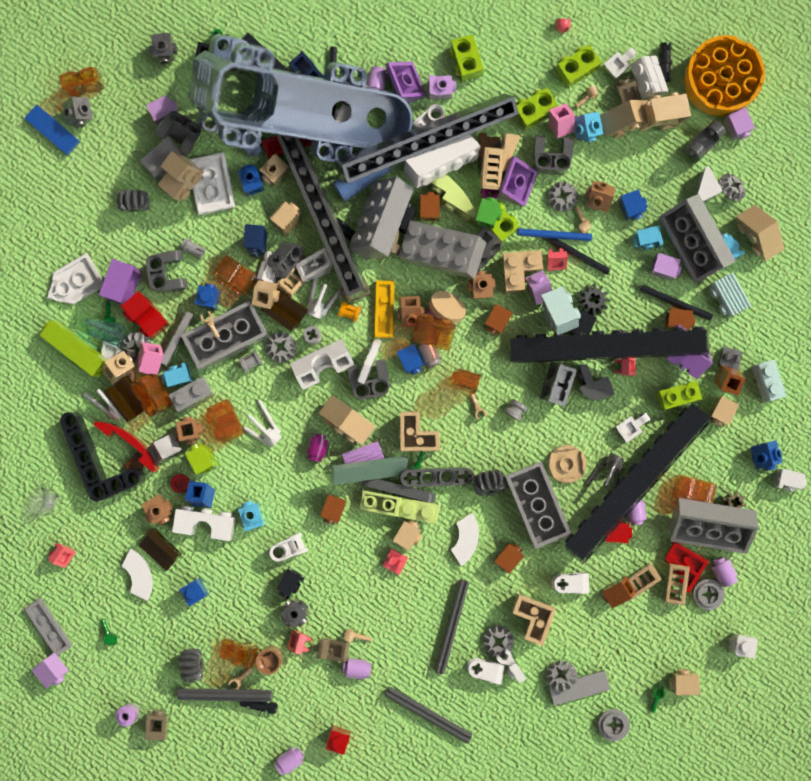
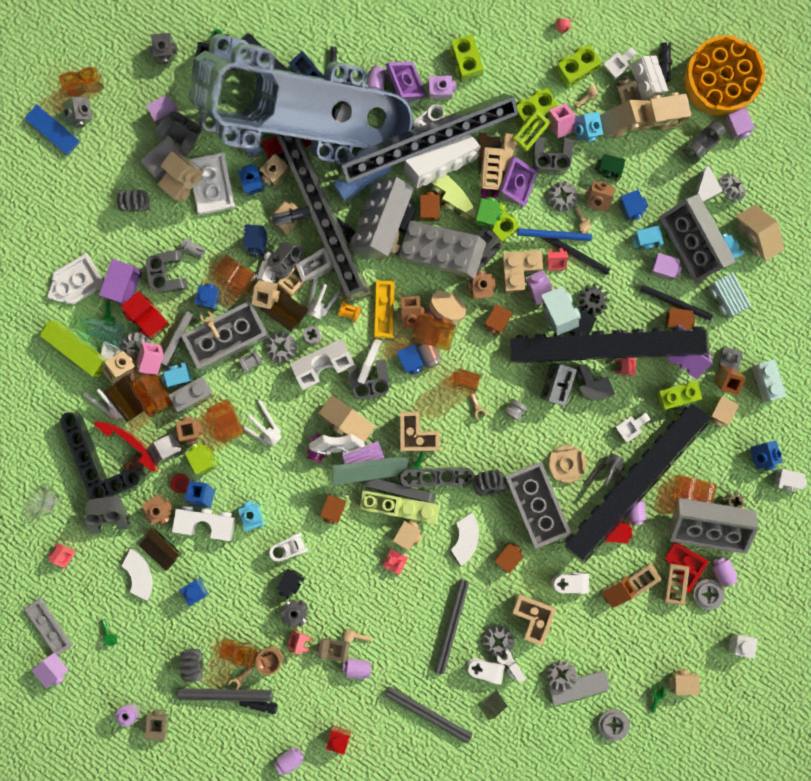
(105, 511): none -> dark grey piece
(291, 215): none -> black axle
(329, 445): none -> white tile
(492, 705): none -> clear smoke slope
(520, 143): none -> lime tile
(610, 167): none -> dark green brick

